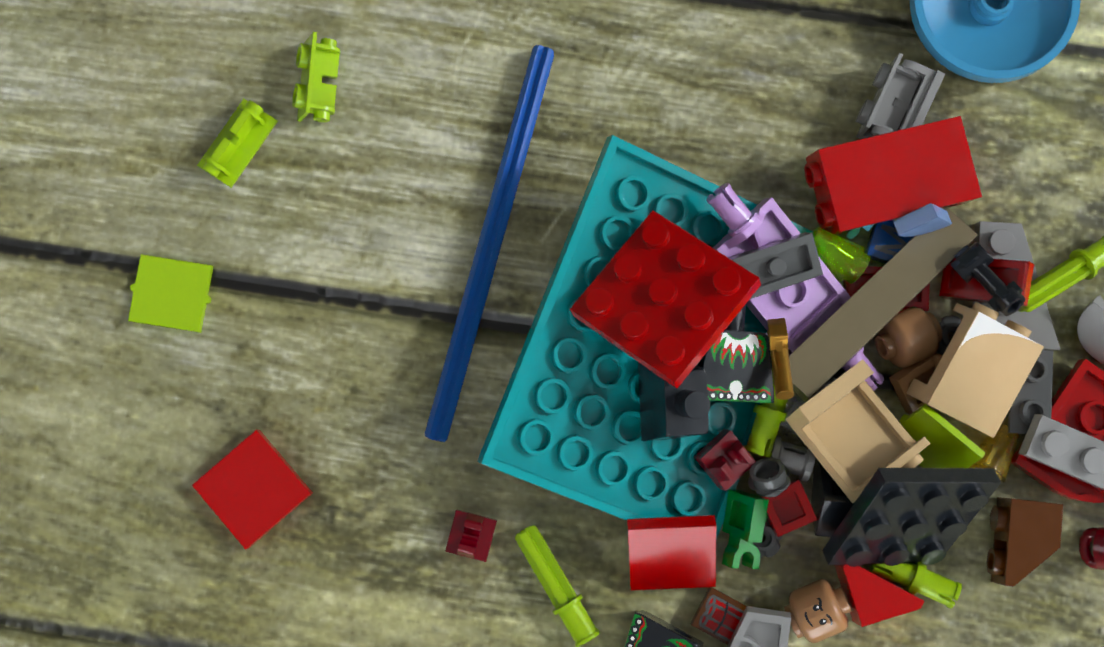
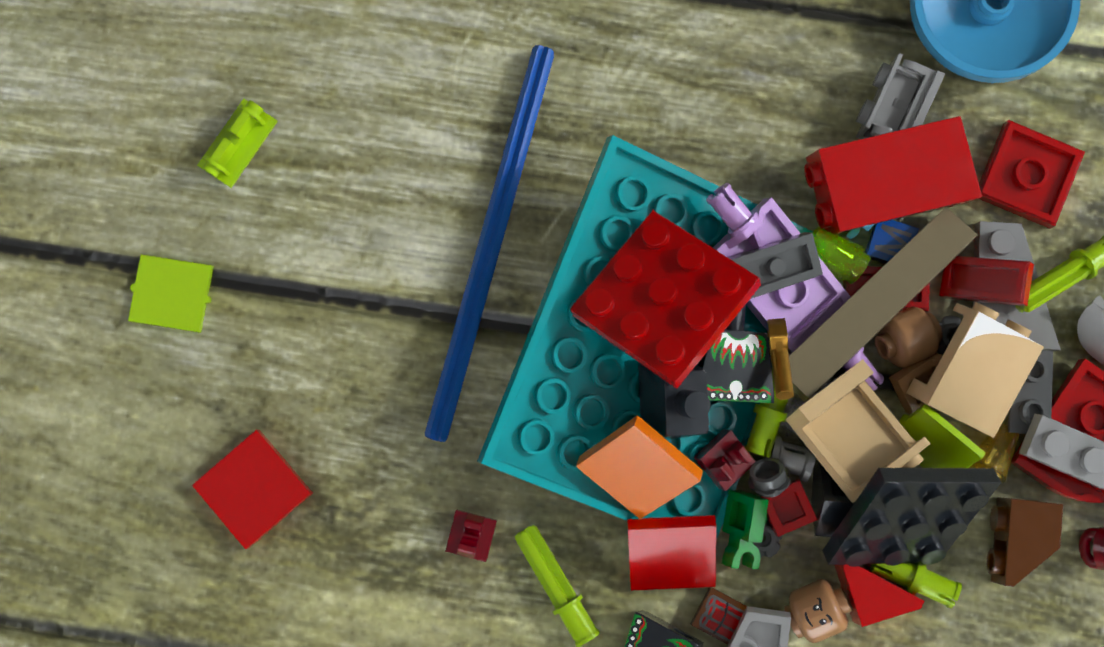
(316, 62): lime hinge -> none
(639, 467): none -> orange tile
(922, 221): medium blue tile -> none
(973, 263): black bar -> none
(1029, 174): none -> red tile

